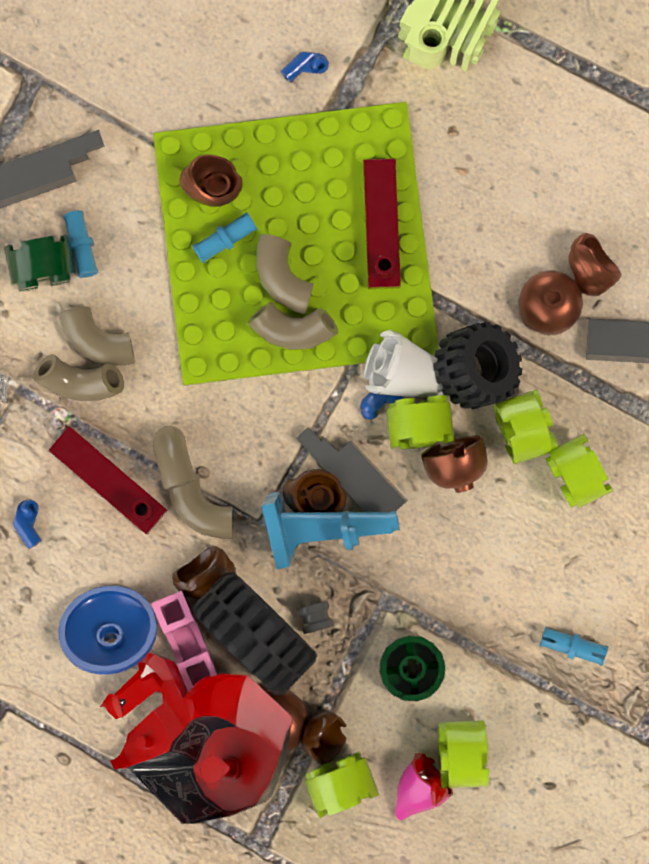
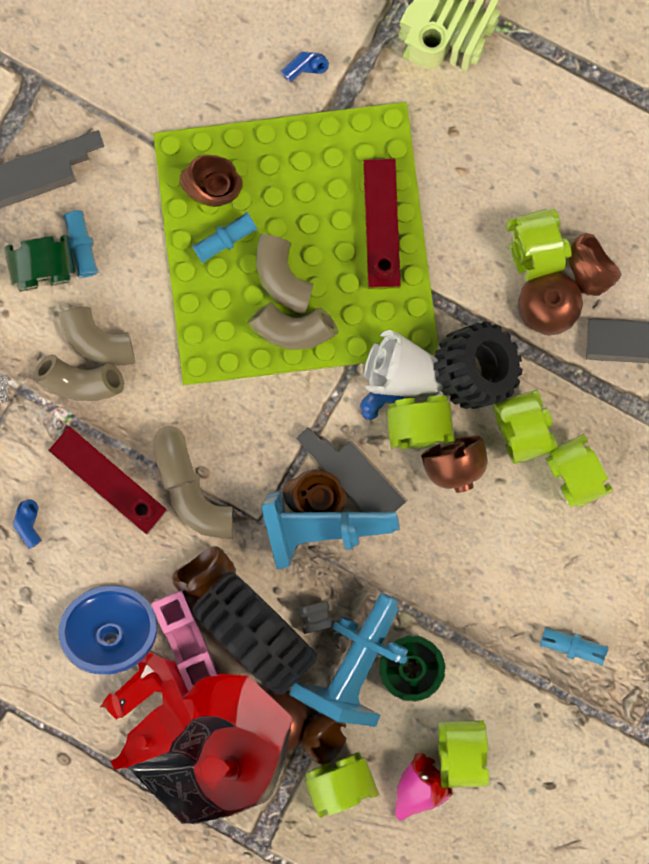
(341, 698): none -> dark azure piece
(538, 243): none -> lime brick

